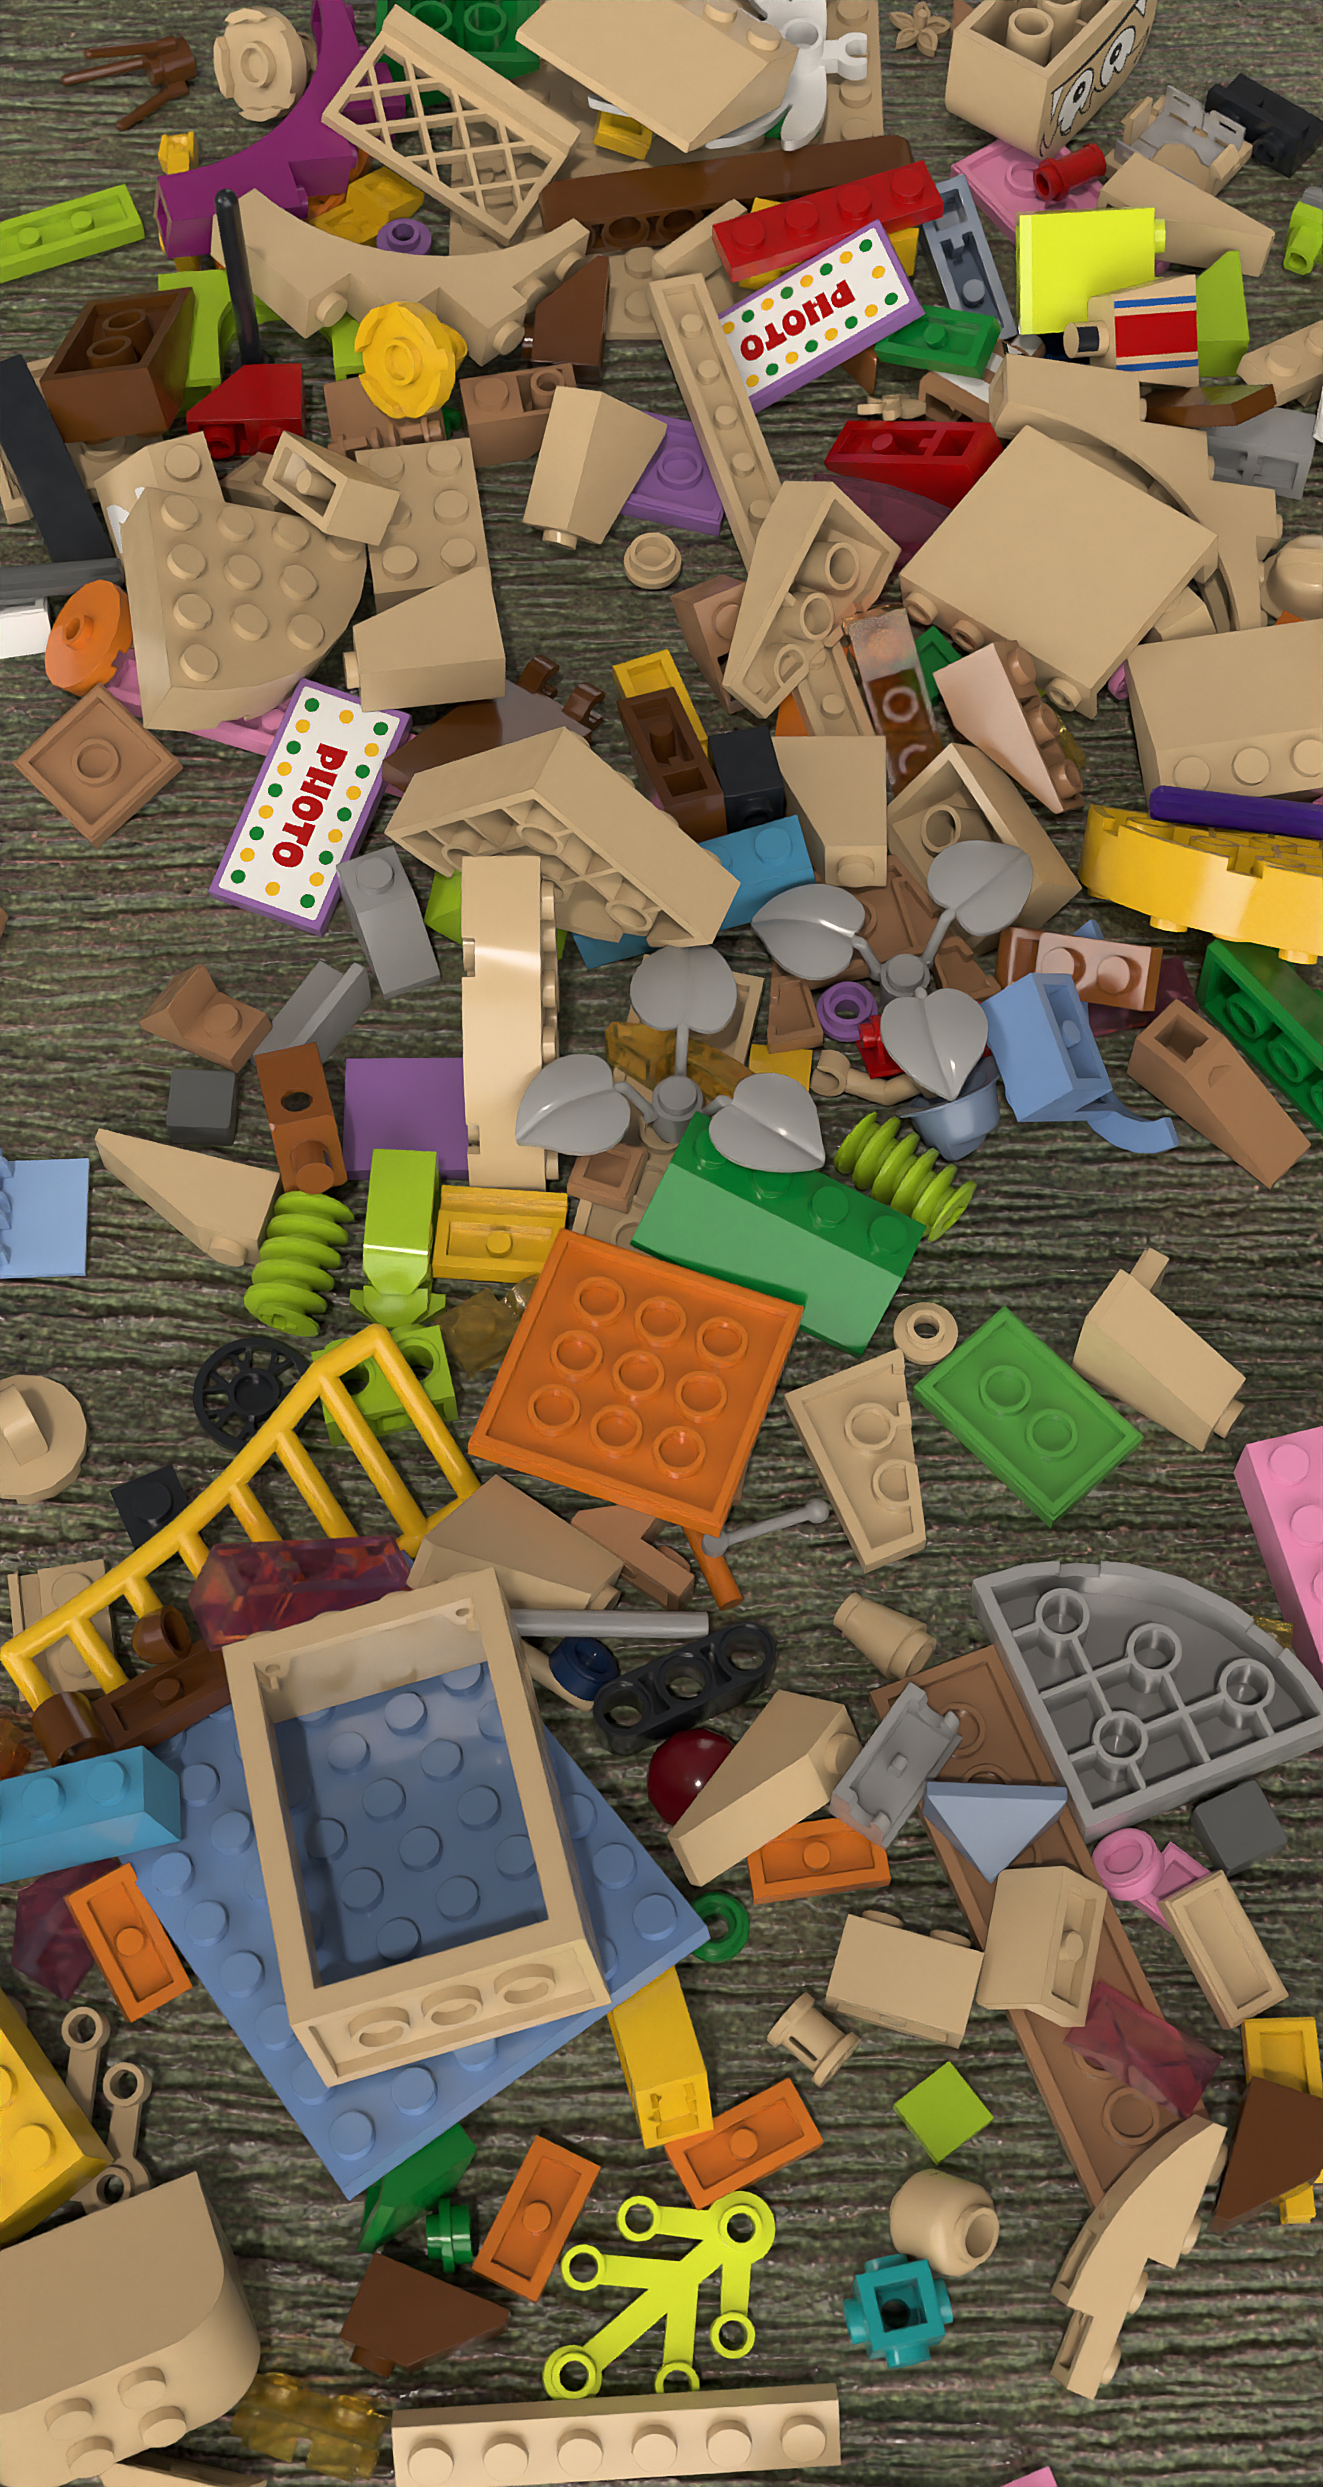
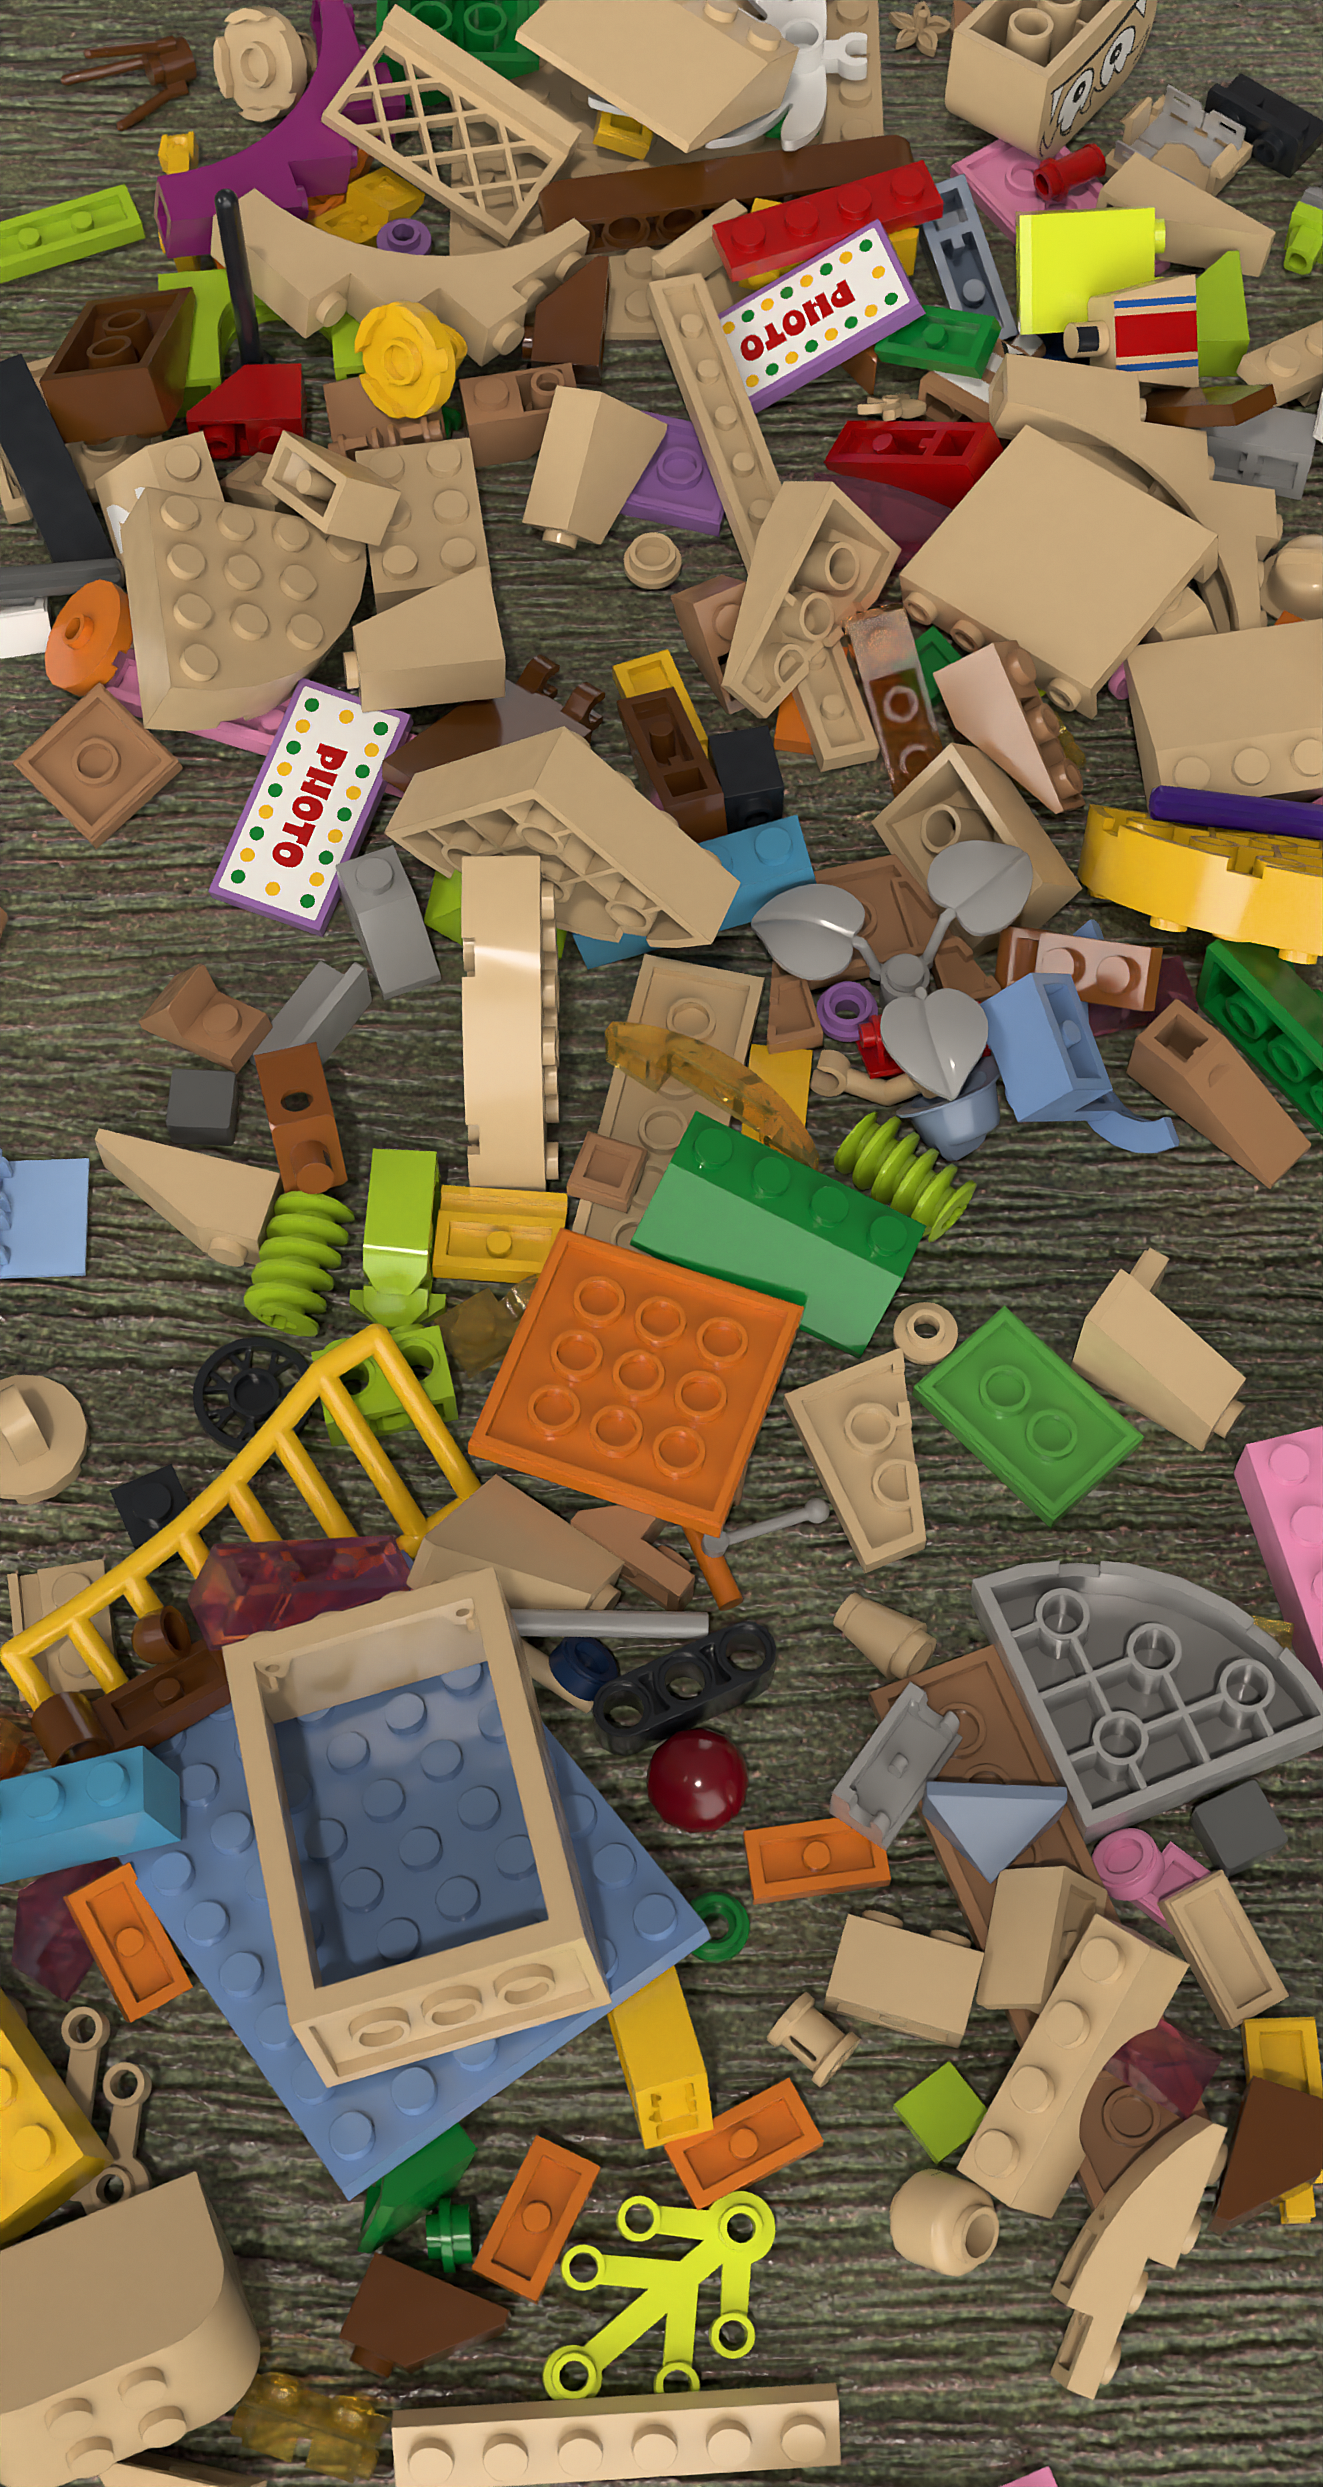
(405, 1107): medium lavender tile -> none
(582, 1113): light grey plant -> none
(766, 1783): tan slope -> none
(840, 804): tan slope -> none
(906, 2283): teal brick -> none
(1031, 2131): none -> tan arch

